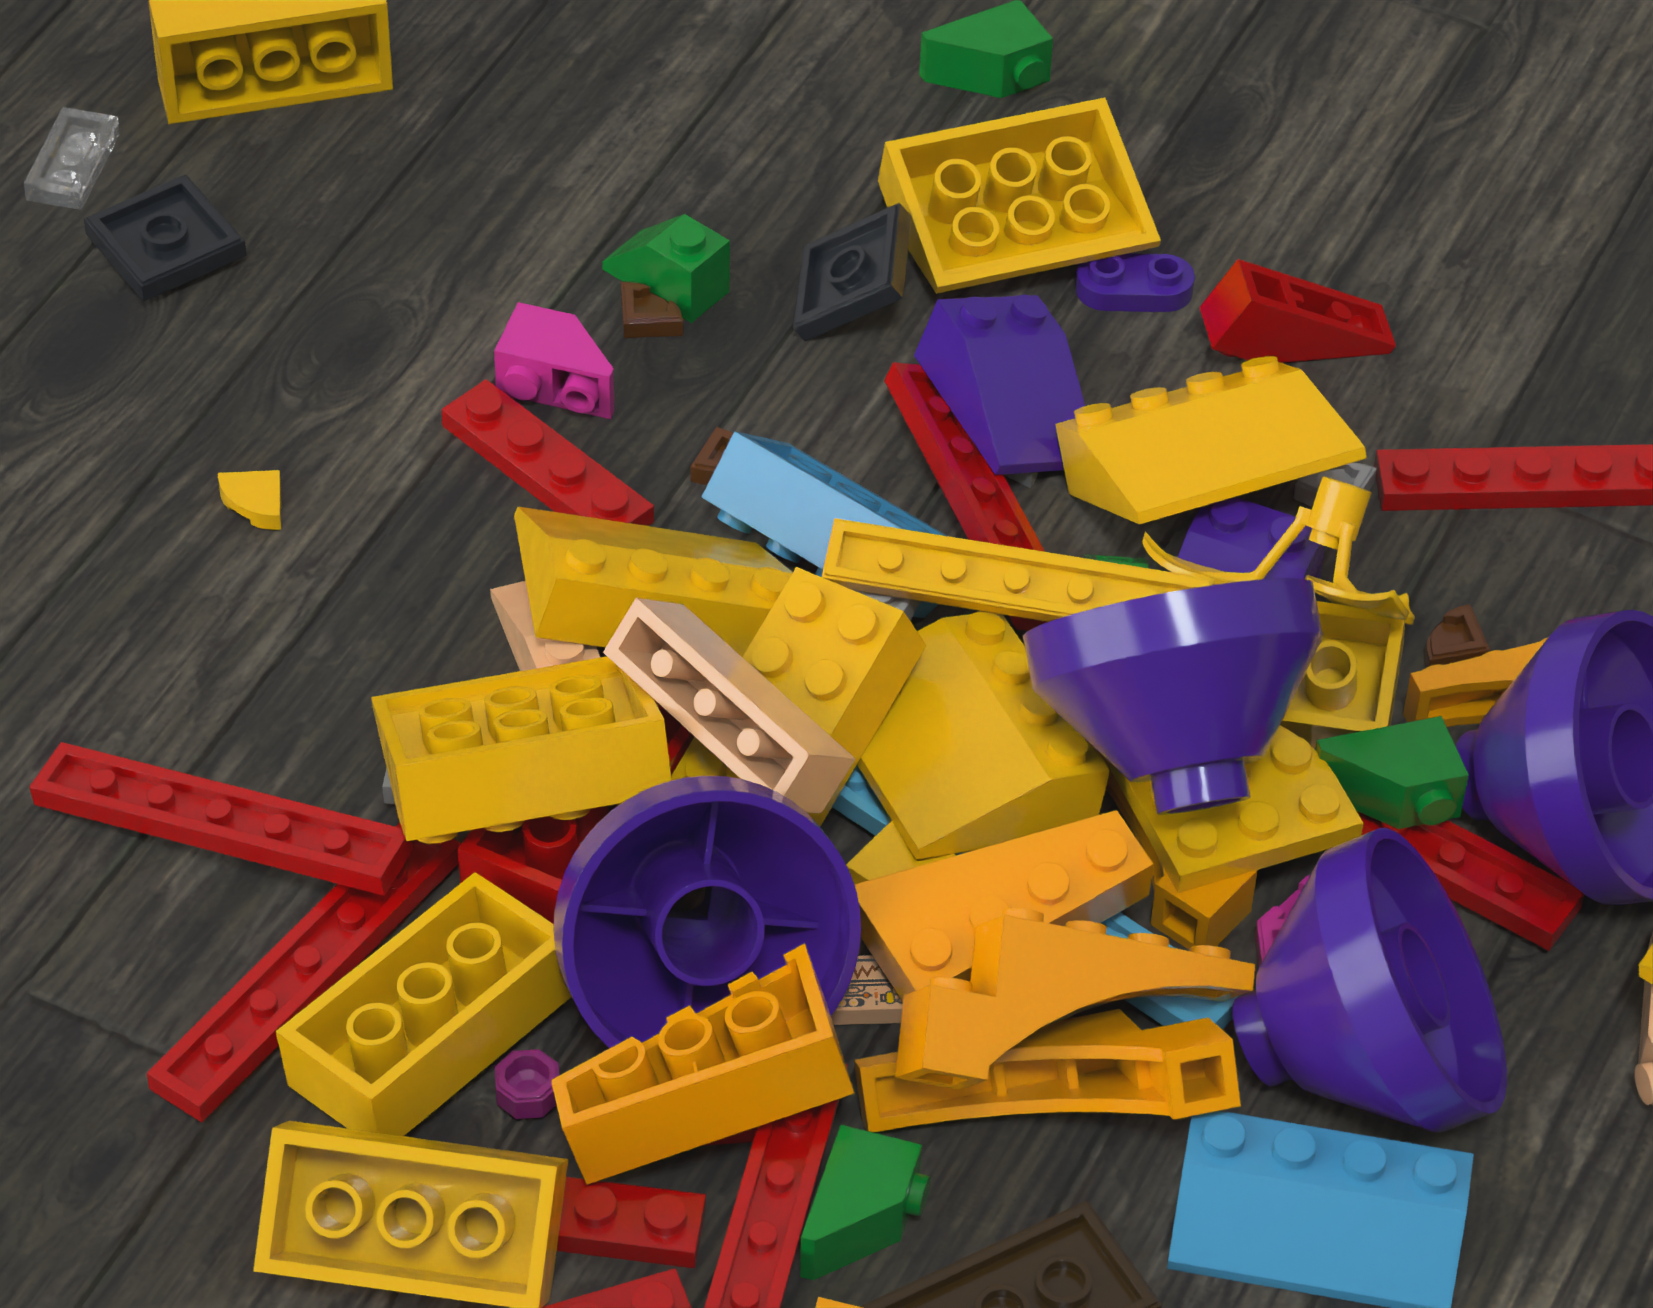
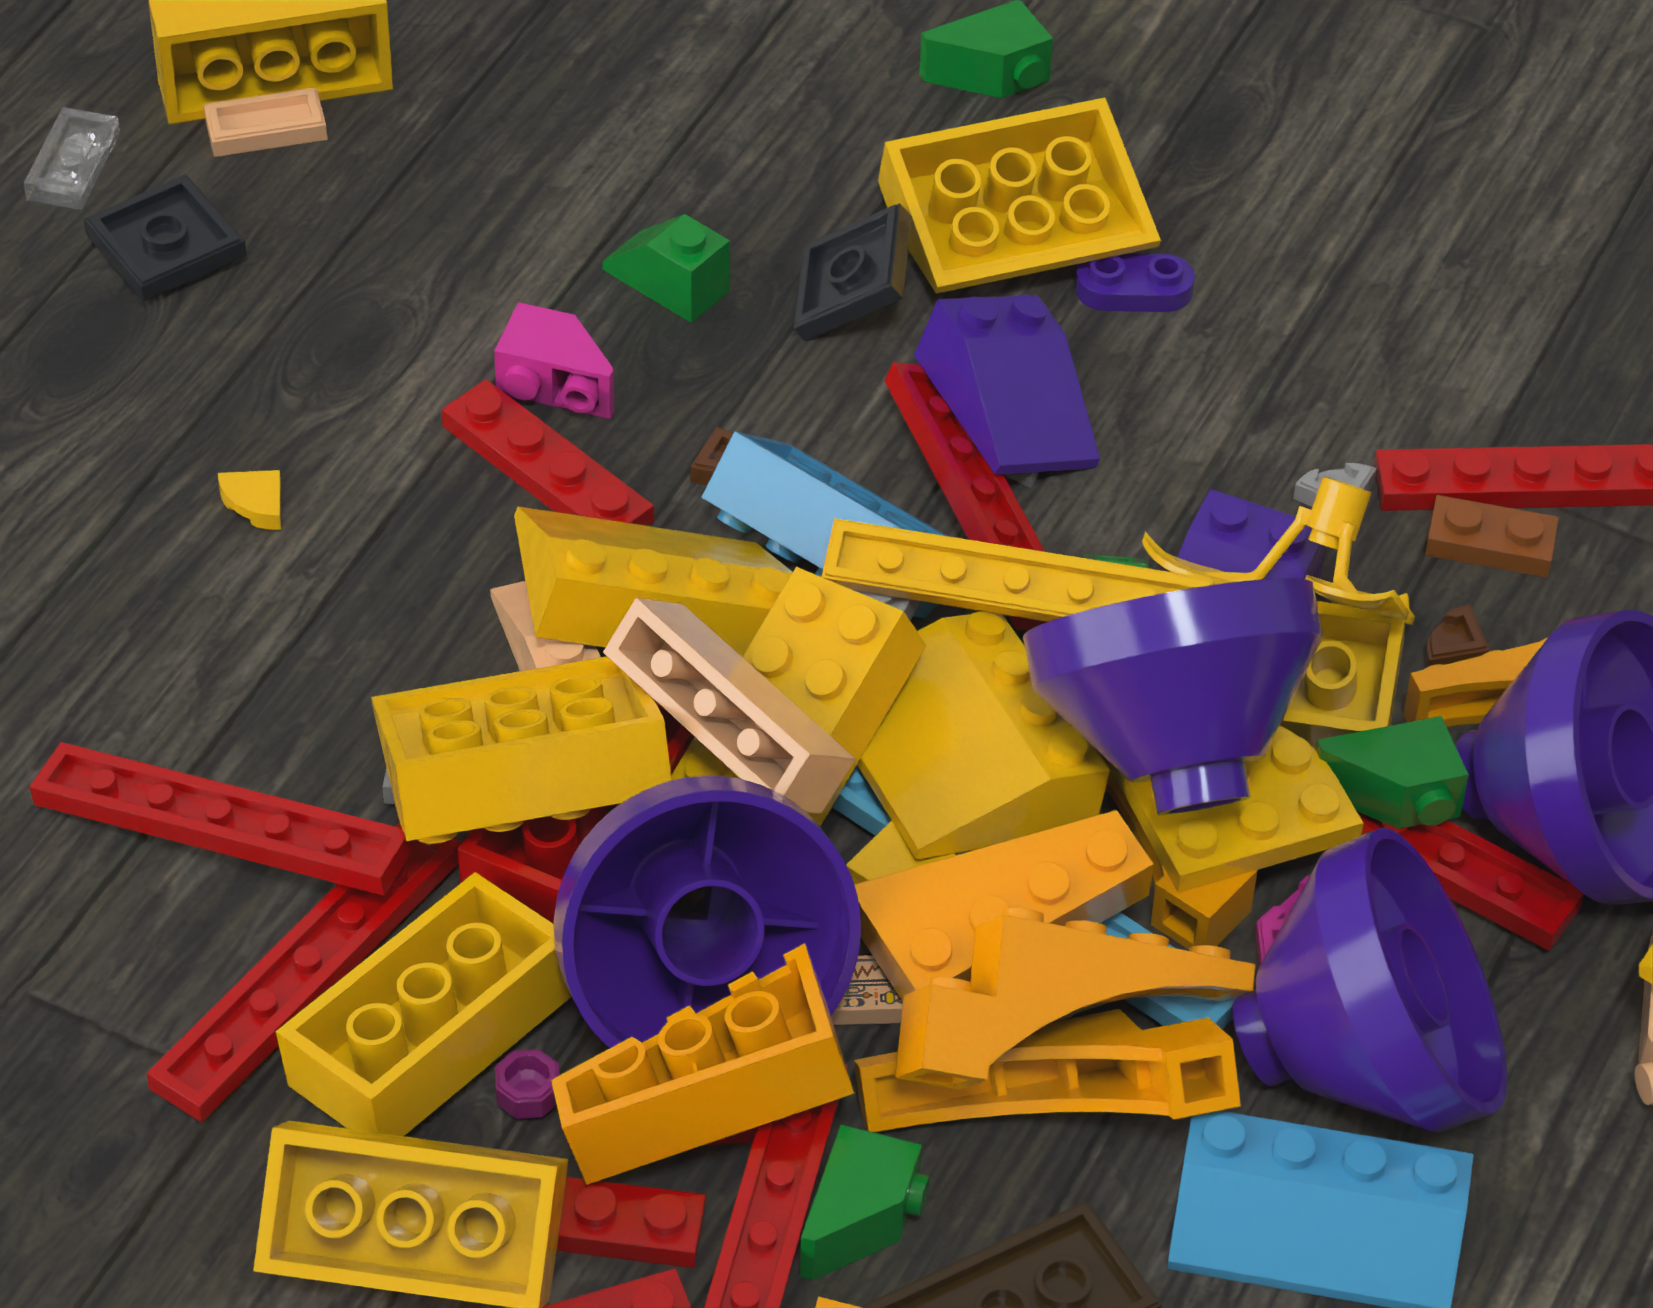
(265, 122): none -> light nougat tile
(648, 313): reddish brown tile -> none
(1203, 441): yellow slope -> none
(1282, 316): red slope -> none
(1492, 536): none -> dark orange plate

